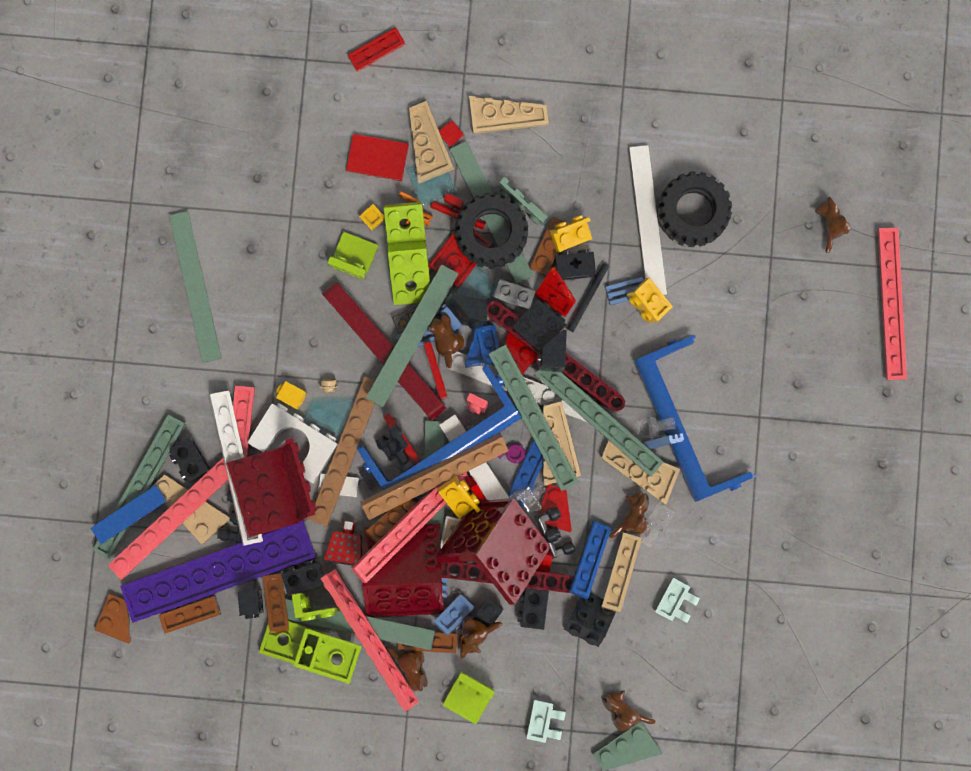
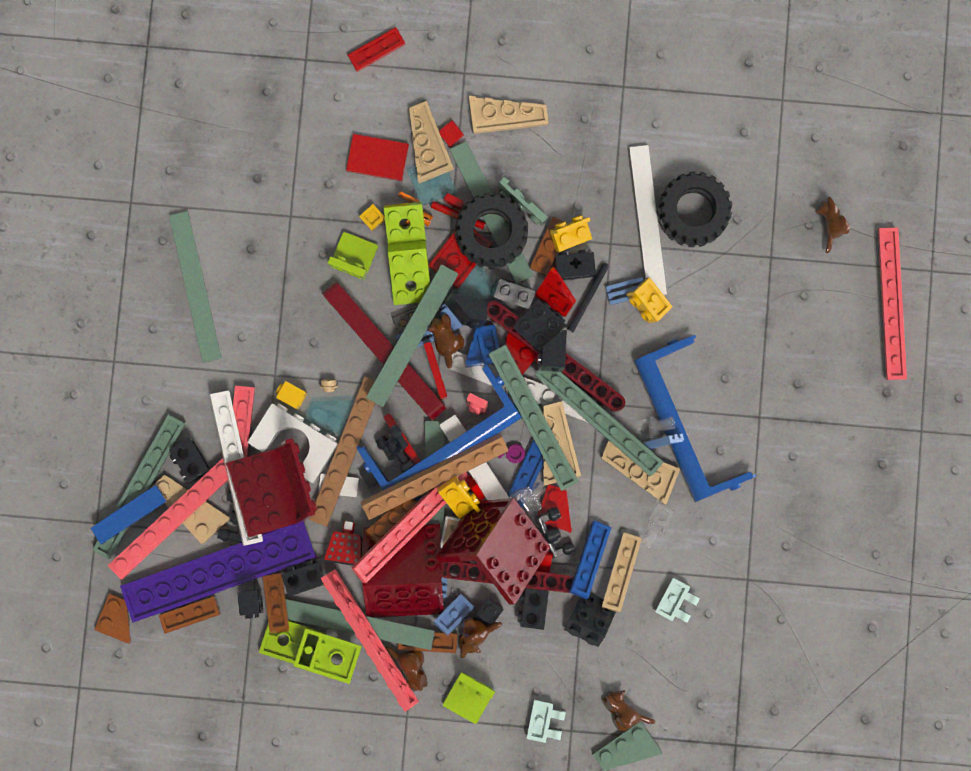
(302, 603): lime bracket -> none
(634, 519): reddish brown animal -> none

